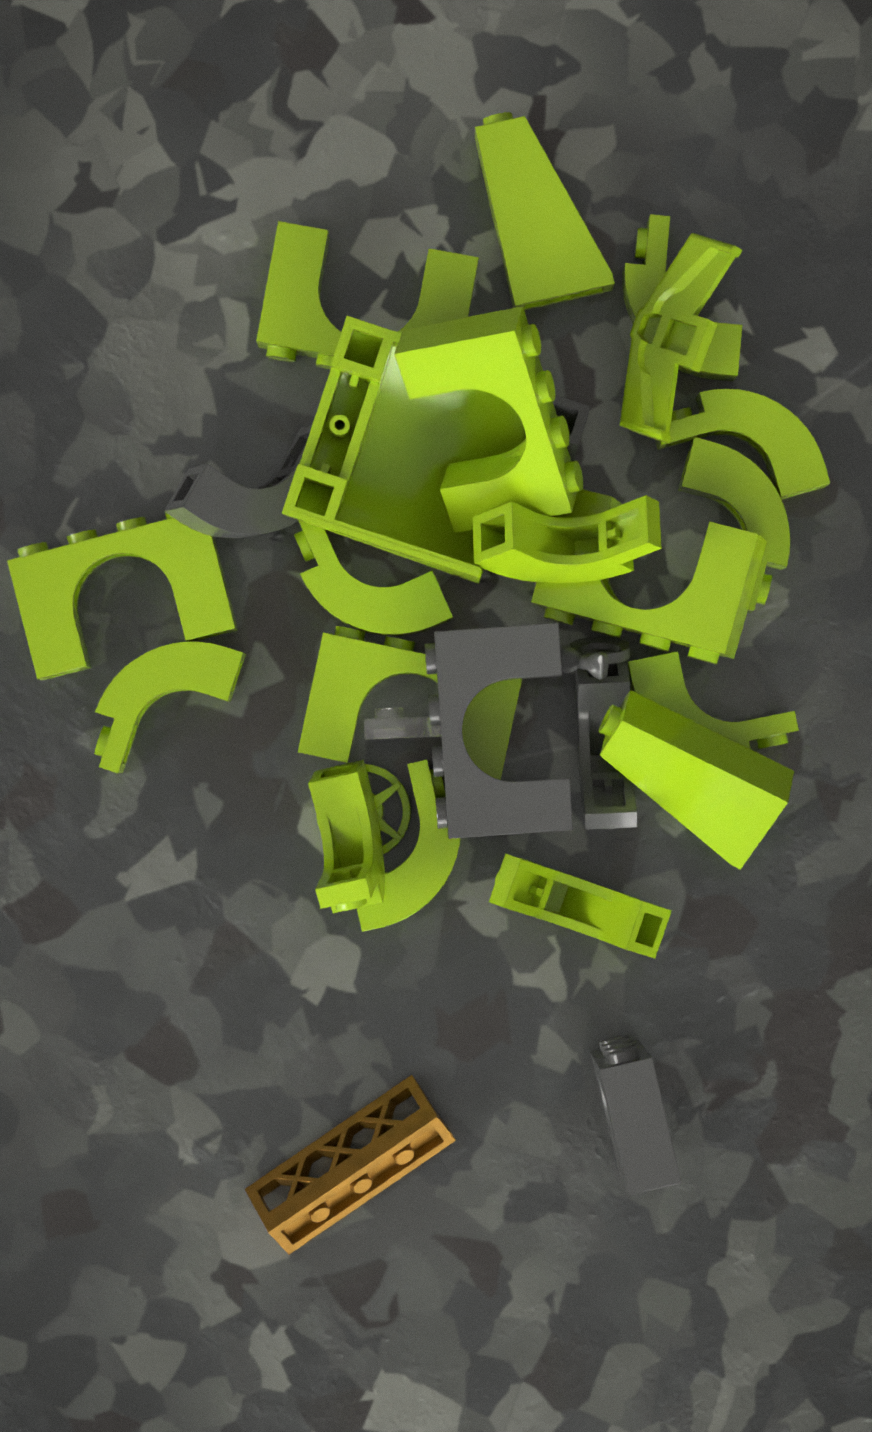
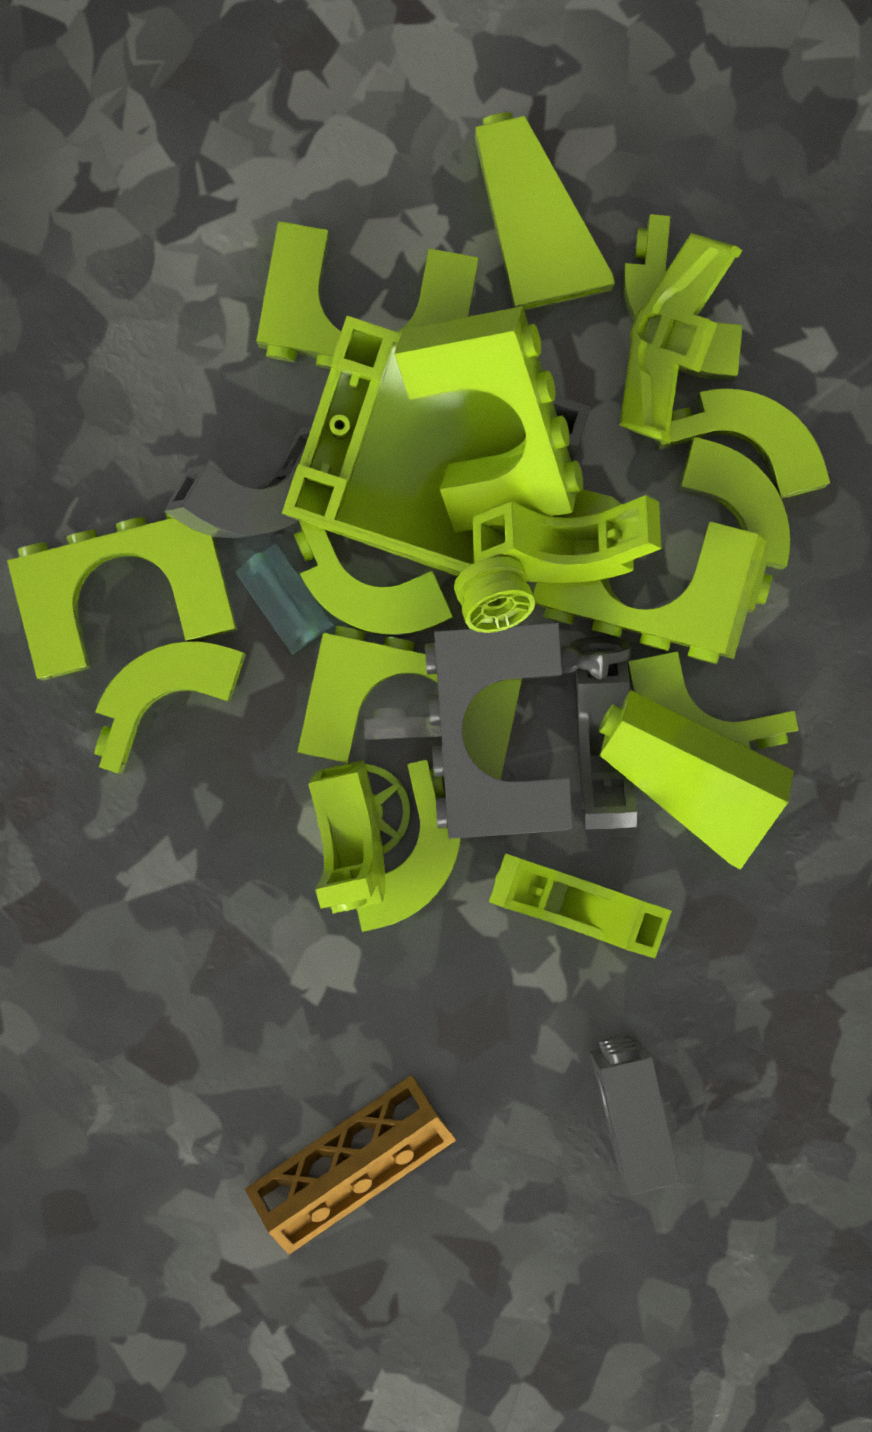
(283, 598): none -> clear light blue hinge
(494, 594): none -> lime wheel

